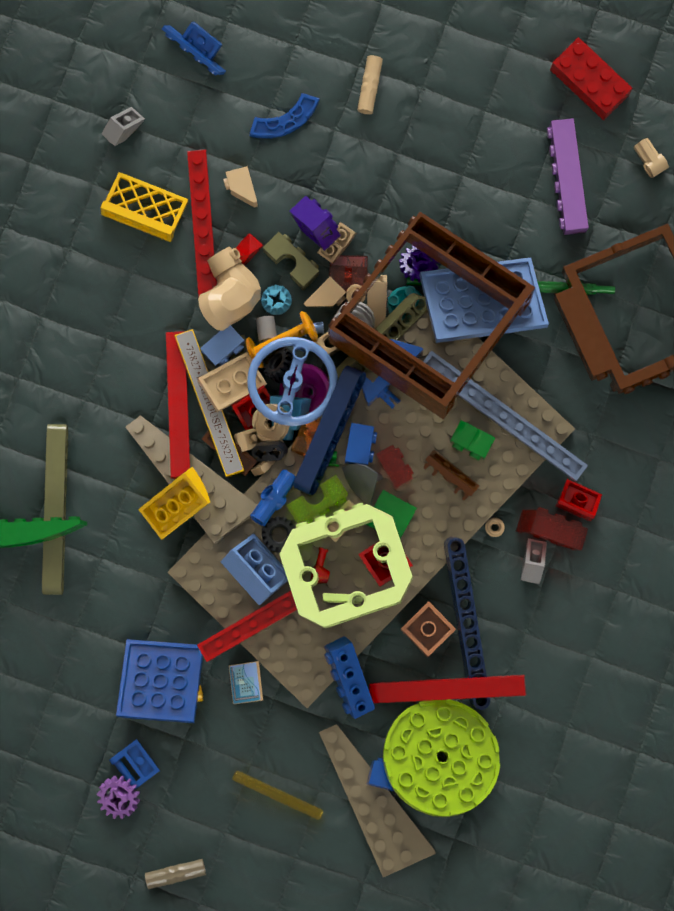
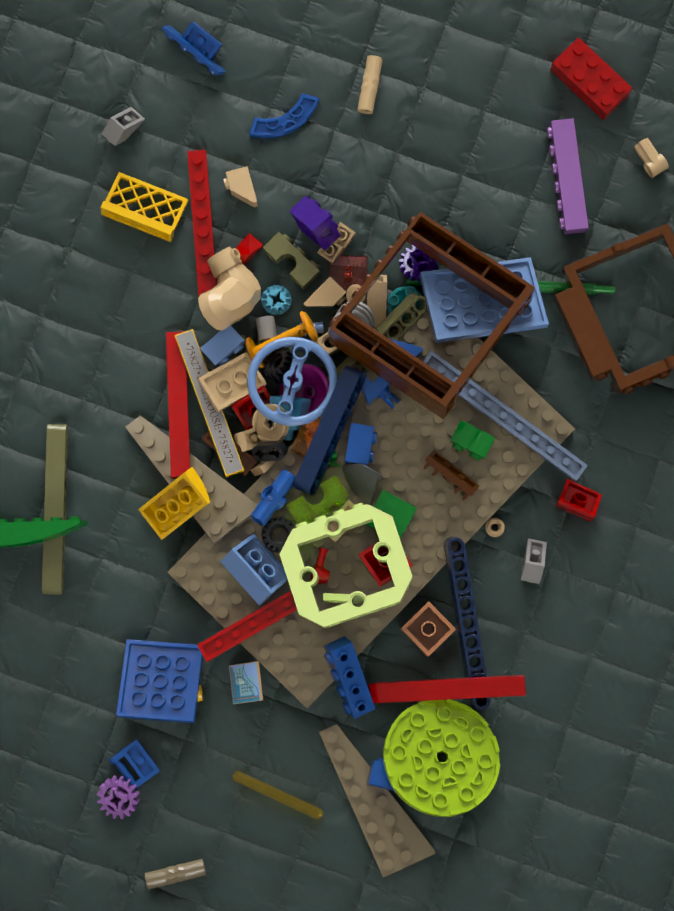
(393, 466): clear red brick -> none
(552, 528): clear red wedge -> none

